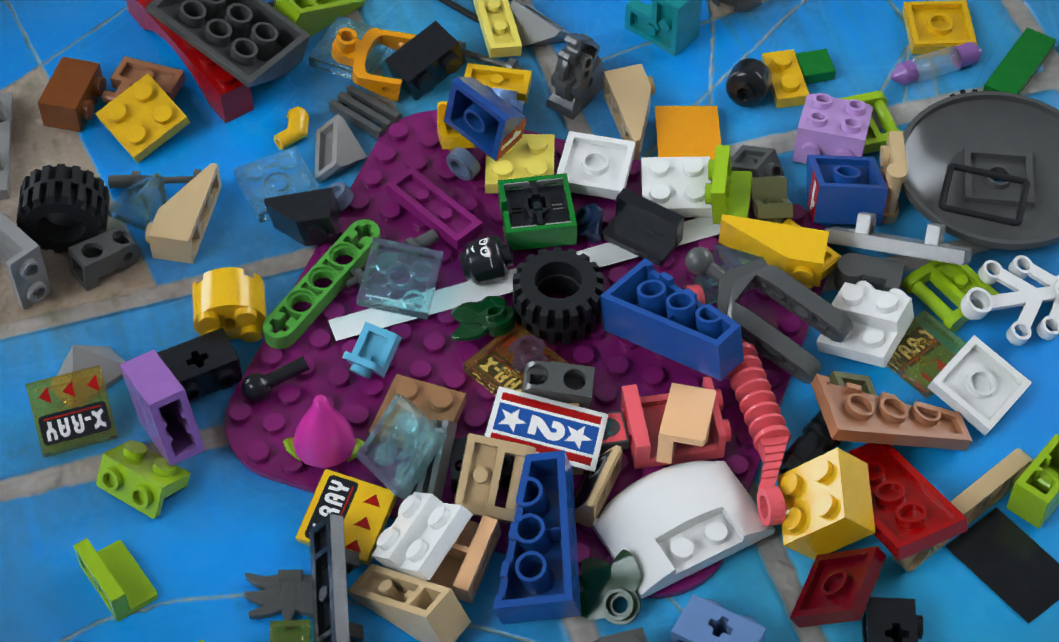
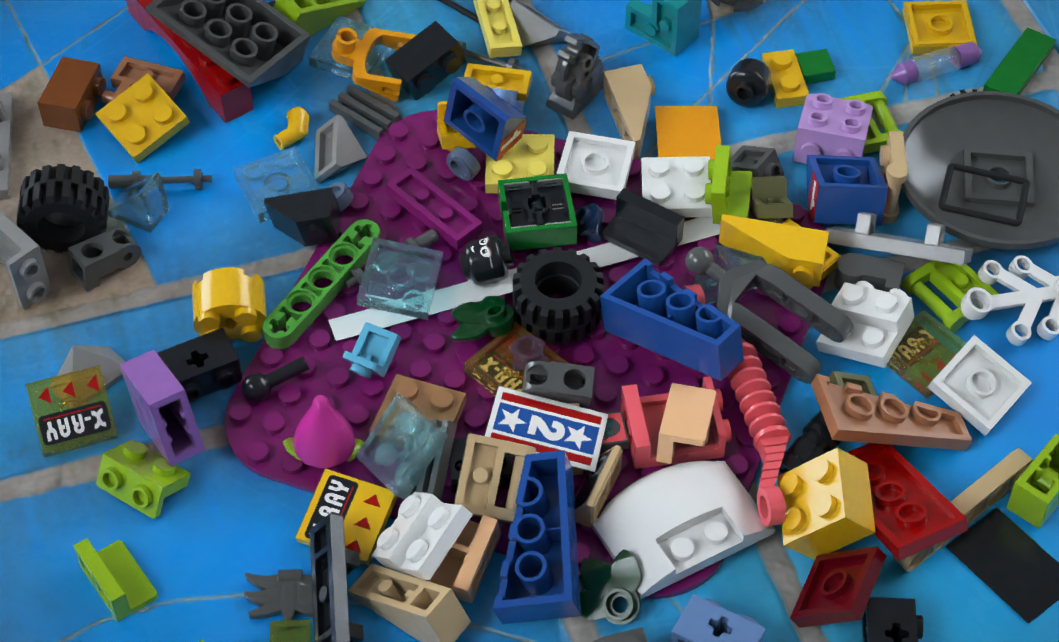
(184, 218): tan slope -> none

